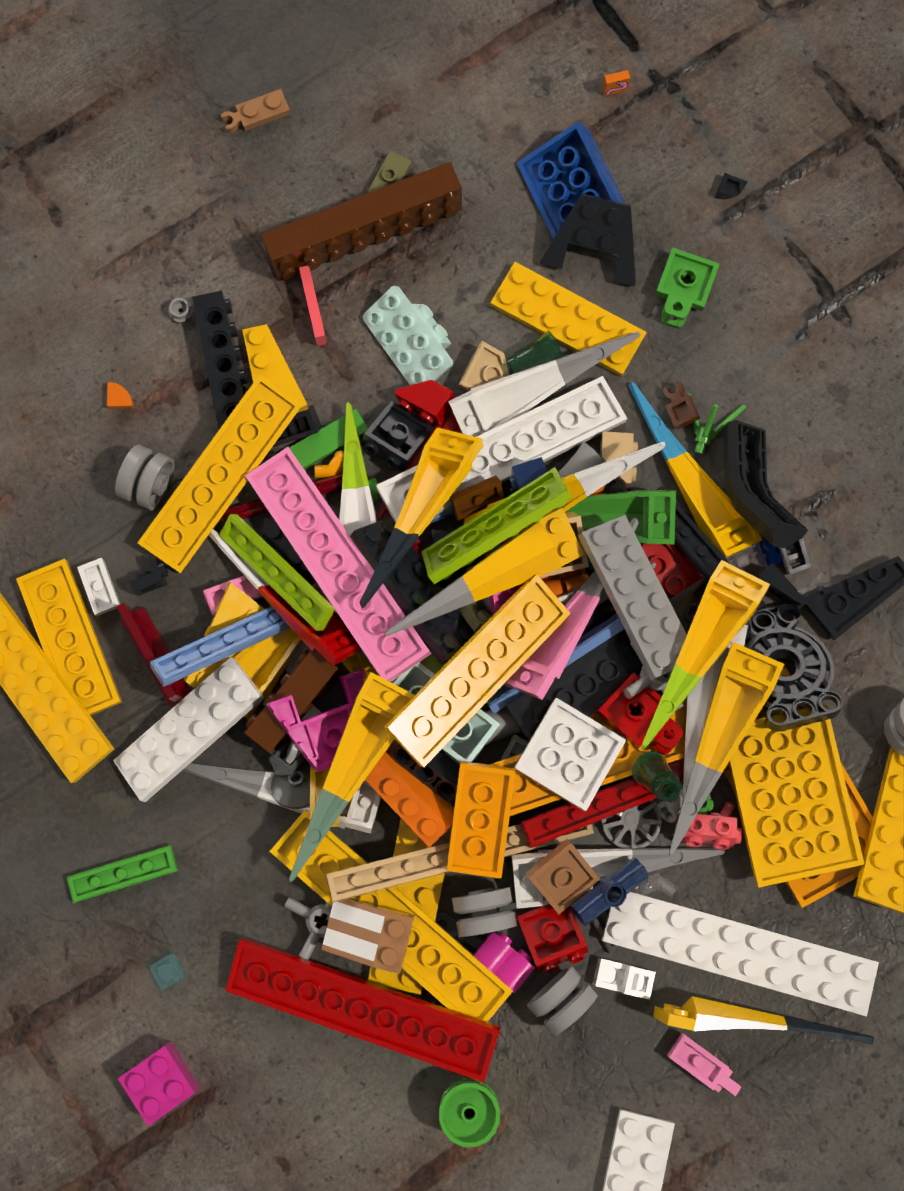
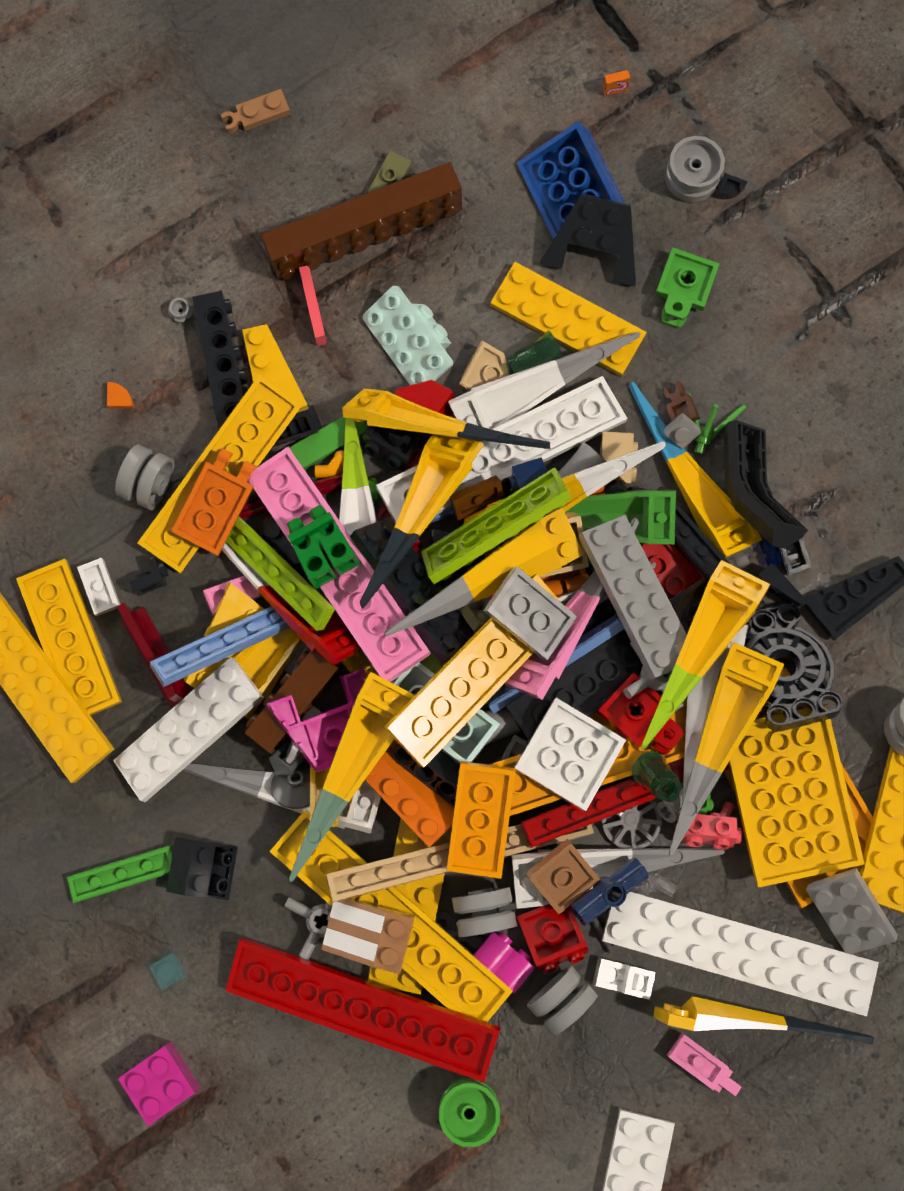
(201, 869): none -> black slope
(214, 504): none -> orange tile
(319, 537): none -> green hips
(393, 412): none -> yellow plate
(530, 613): none -> light grey plate
(682, 430): none -> light grey plate
(694, 169): none -> light grey wheel
(851, 912): none -> light grey plate

